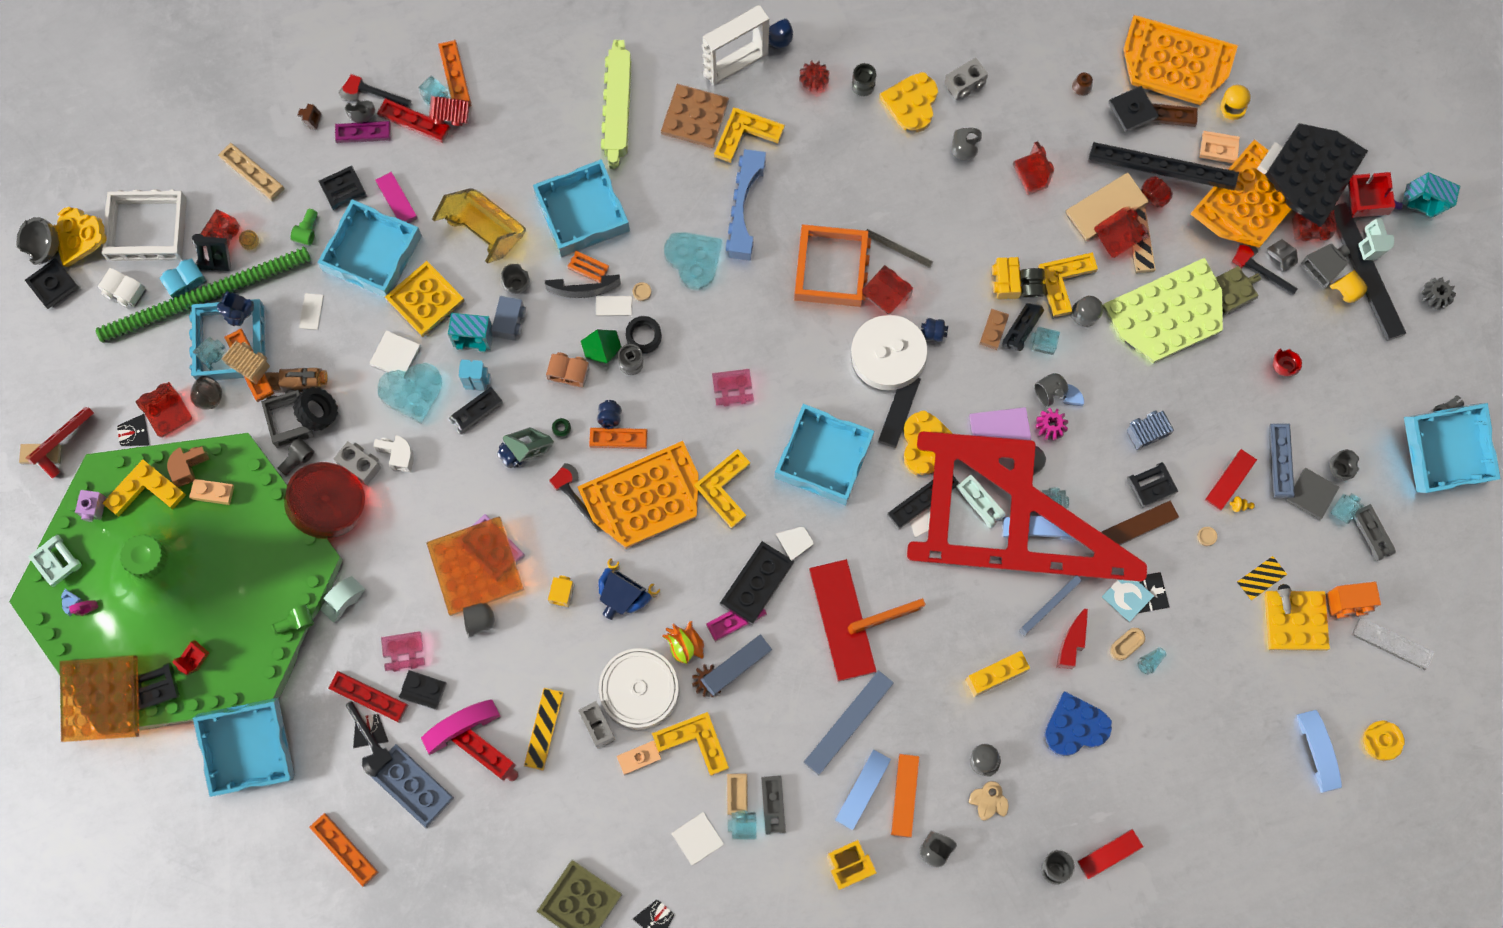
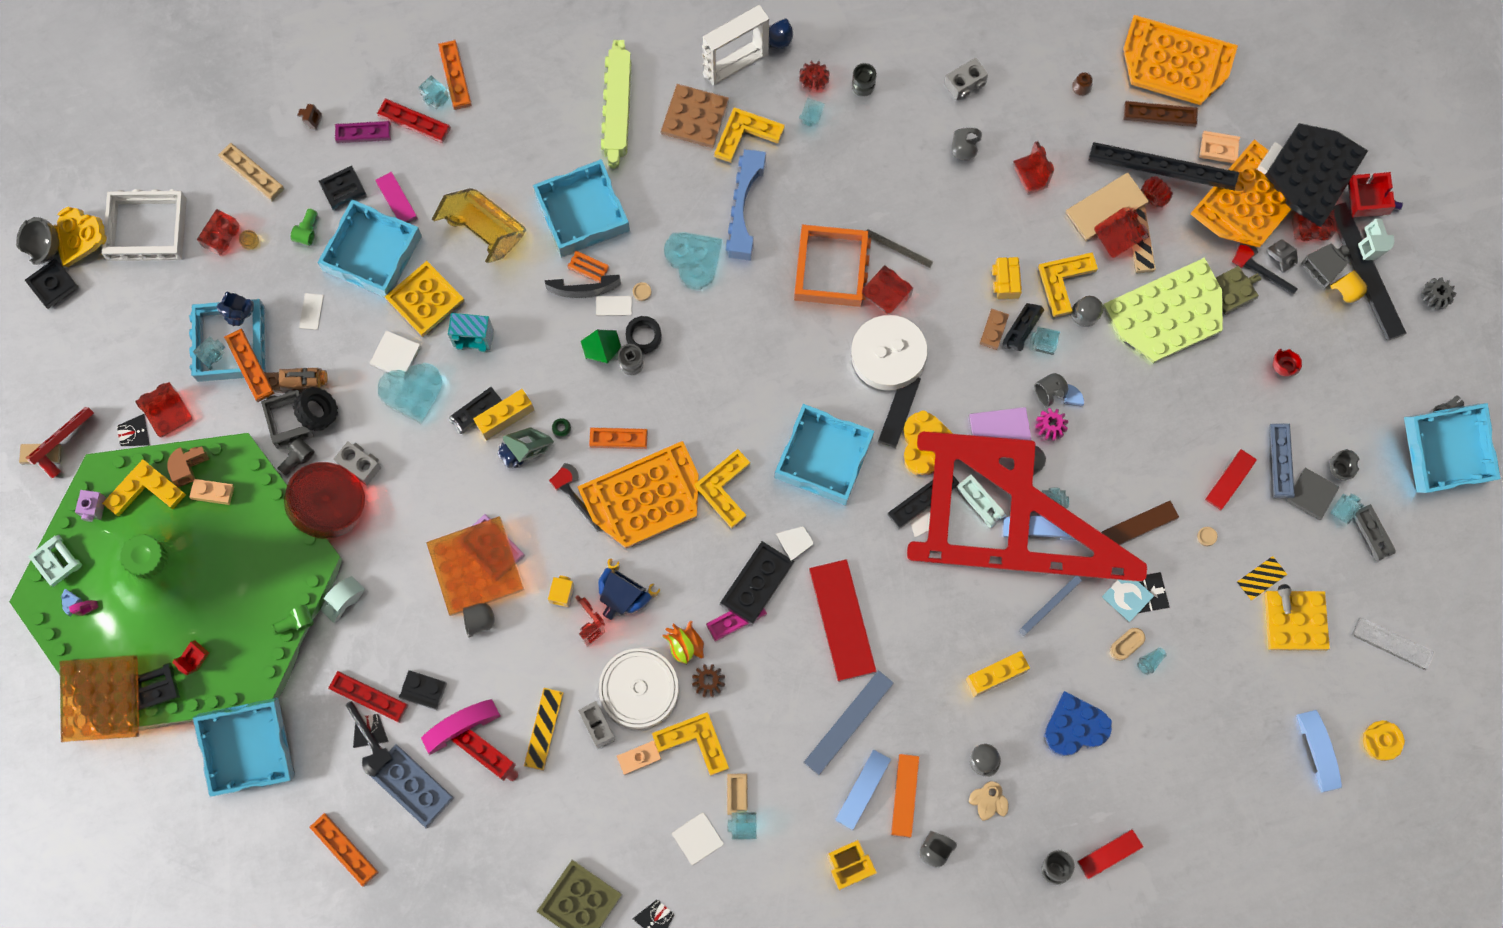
(121, 287): white brick -> none
(182, 278): medium azure brick -> none
(202, 295): bright green piece -> none
(205, 393): clear smoke hat -> none
(217, 253): black plate -> none
(246, 362): tan brick -> none
(354, 84): piece -> none
(361, 111): dark grey hair -> none
(401, 453): white brick -> none
(402, 645): clear pink plate -> none
(449, 109): red brick -> none
(474, 375): medium azure brick -> none
(504, 414): none -> yellow brick
(508, 318): sand blue brick -> none
(514, 278): dark grey hair -> none
(567, 370): nougat brick -> none
(592, 631): none -> clear red bracket
(609, 414): dark blue piece -> none
(732, 381): clear pink plate -> none
(736, 664): sand blue tile -> none
(773, 804): dark grey plate -> none
(812, 112): none -> clear light blue bracket
(886, 616): orange tile -> none
(911, 101): yellow plate -> none
(934, 330): dark blue piece -> none
(1032, 282): pearl dark grey wheel -> none
(1073, 642): red slope -> none
(1133, 108): black plate -> none
(1149, 429): sand blue brick -> none
(1155, 490): black plate -> none
(1237, 98): yellow helmet -> none
(1241, 504): yellow hair -> none
(1353, 599): orange brick -> none
(1431, 194): teal container -> none

